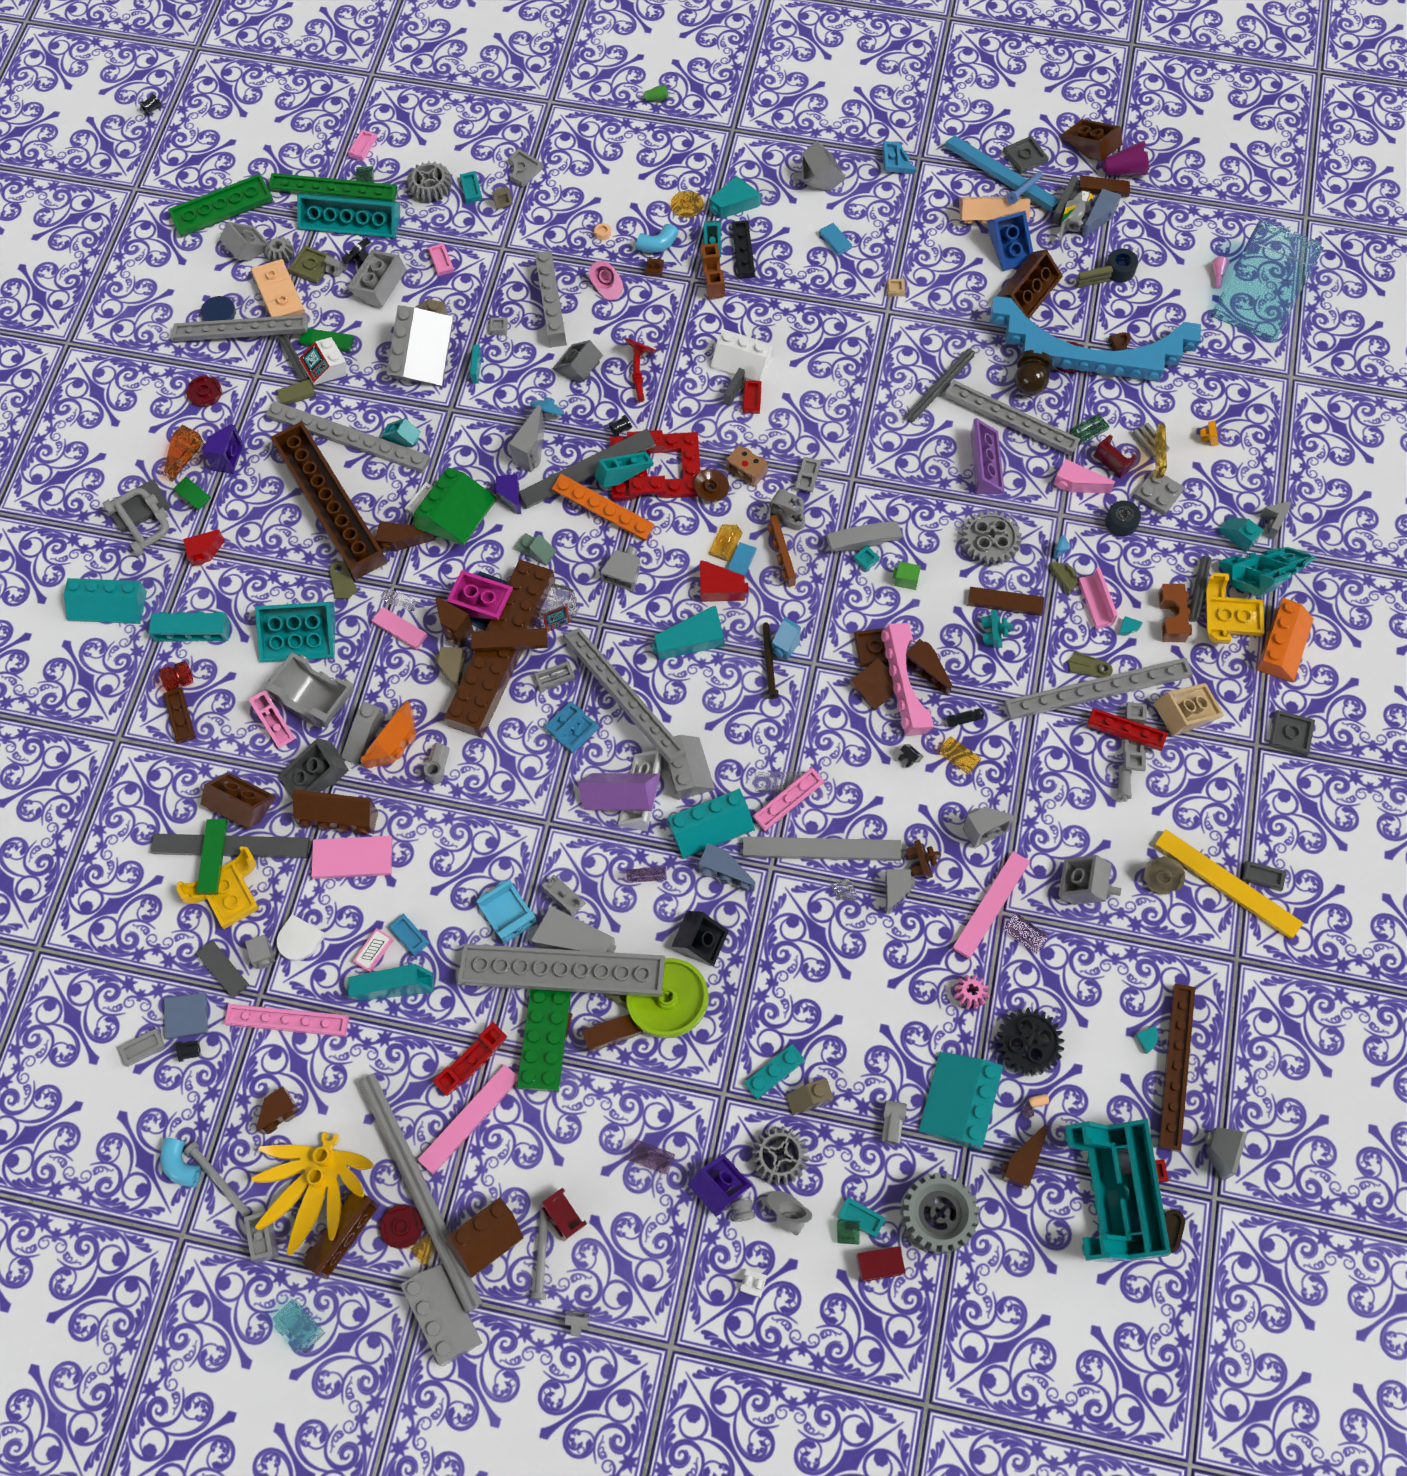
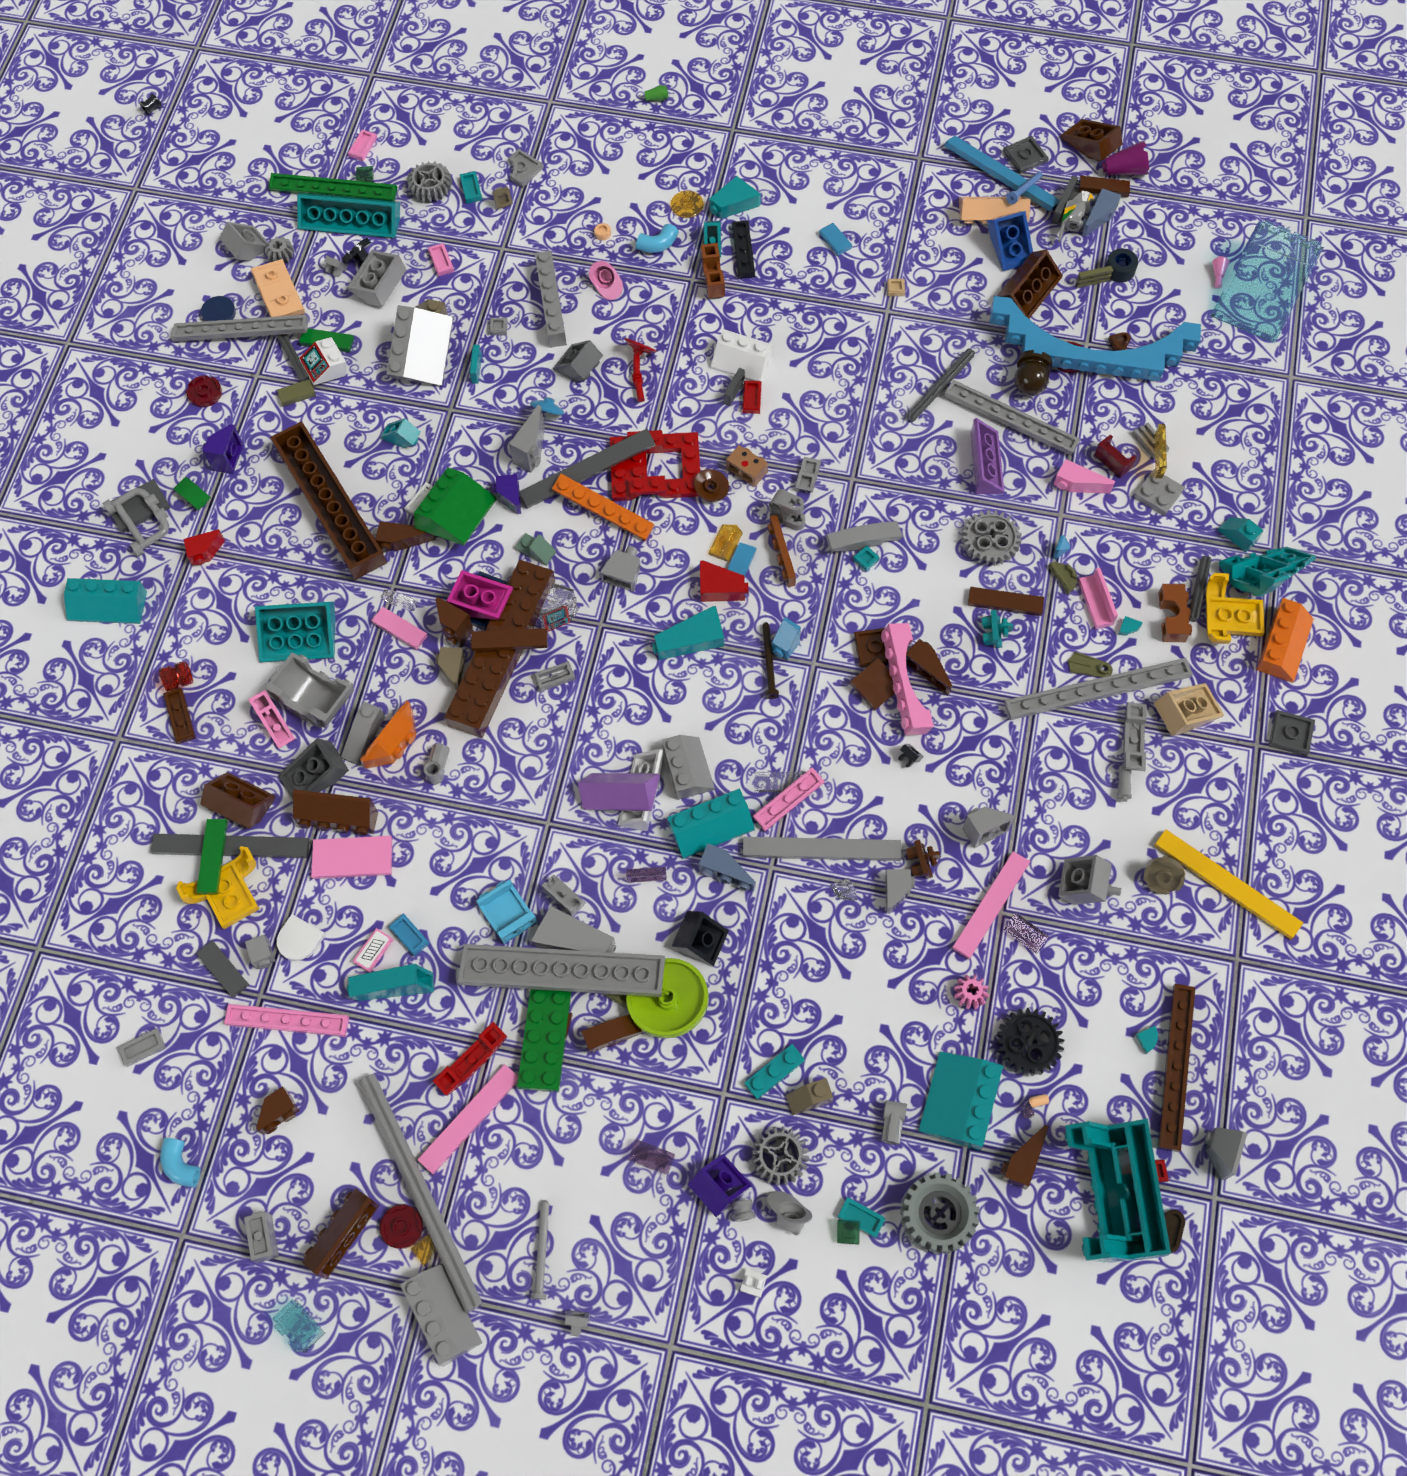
(182, 448): clear orange slope -> none
(186, 1016): sand blue tile -> none
(188, 1050): black bush -> none
(189, 627): teal brick -> none
(193, 1150): light grey bar -> none
(220, 205): green plate -> none
(309, 265): olive tile -> none
(321, 1172): yellow plant -> none
(342, 581): olive piece -> none
(349, 437): light grey plate -> none
(484, 1237): reddish brown slope -> none
(562, 1215): dark red panel -> none
(571, 727): dark azure slope -> none
(620, 425): black bush -> none
(621, 468): teal slope -> none
(624, 696): light grey plate -> none
(654, 267): reddish brown tile -> none
(819, 168): light grey piece -> none
(880, 1264): dark red panel -> none
(896, 159): dark azure wing -> none
(906, 575): bright green brick -> none
(959, 755): clear yellow tile -> none
(965, 717): black axle -> none
(1074, 431): clear green tile -> none
(1123, 518): black wheel -> none
(1127, 729): red tile -> none
(1210, 434): light orange tile -> none
(1263, 876): dark grey tile -> none
(1276, 515): light grey slope -> none

